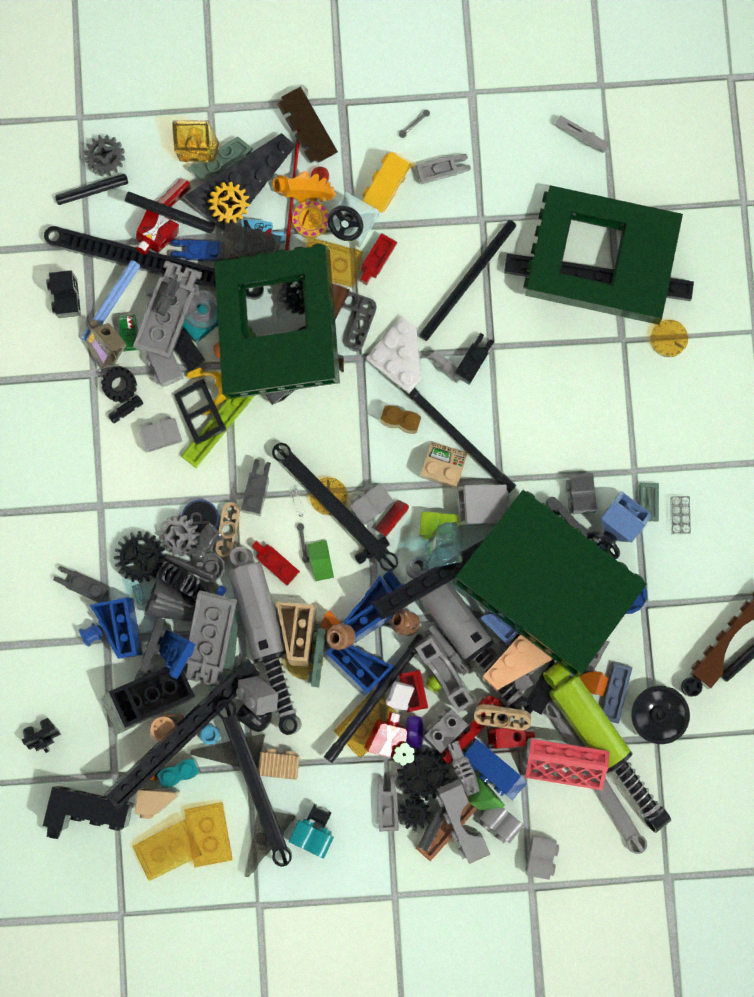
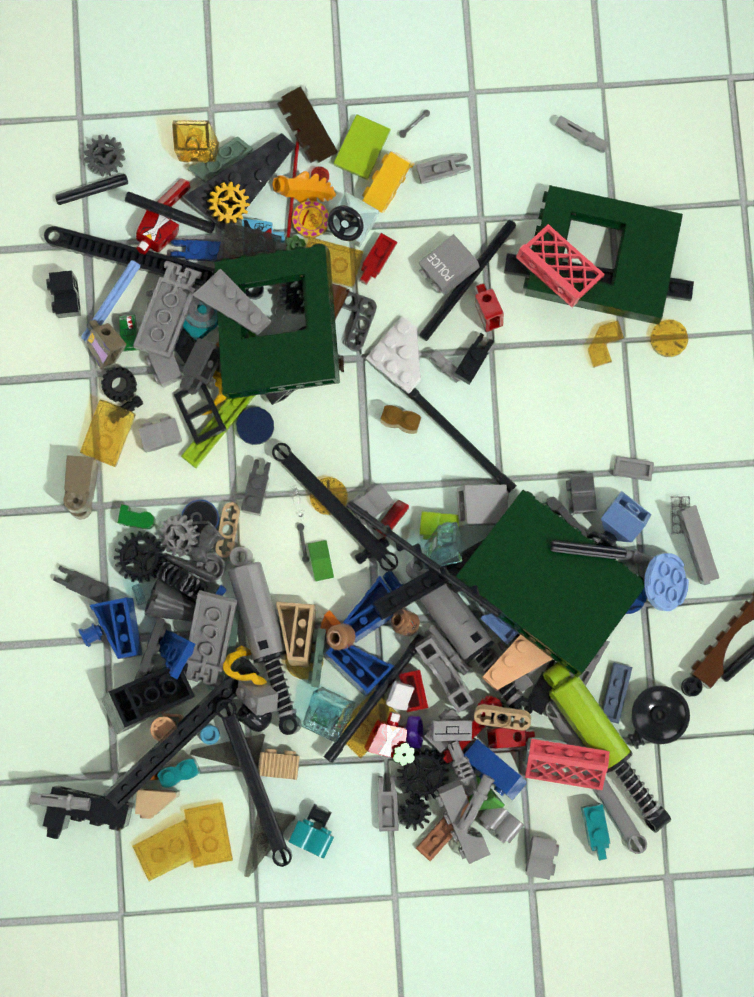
(42, 738): black hips -> none
(52, 800): none -> light grey pin
(80, 485): none -> dark tan piece
(107, 433): none -> clear yellow tile
(137, 520): none -> green leg
(167, 297): dark grey axle -> none
(200, 366): none -> dark grey hinge
(232, 302): none -> light grey wing
(241, 651): none -> yellow helmet
(255, 426): none -> dark blue tile
(276, 563): red hinge -> none
(291, 241): none -> bright green plant
(328, 714): none -> clear light blue slope
(362, 147): none -> lime tile
(416, 551): none -> black plant
(433, 684): lime plate -> none
(433, 826): dark grey axle -> none
(443, 465): tan slope -> none
(448, 265): none -> light grey brick
(451, 730): none -> light grey tile
(478, 798): none -> light grey pin
(488, 308): none -> red torso
(547, 272): none -> coral fence
(588, 549): none -> black axle
(595, 682): orange tile -> none
(596, 829): none -> teal hinge
(598, 349): none -> clear yellow tile
(633, 468): none -> light grey tile
(636, 739): none -> black bush
(637, 557): none -> light grey pin
(656, 499): sand green tile -> none
(666, 582): none -> light blue tile
(698, 544): none -> light grey fence

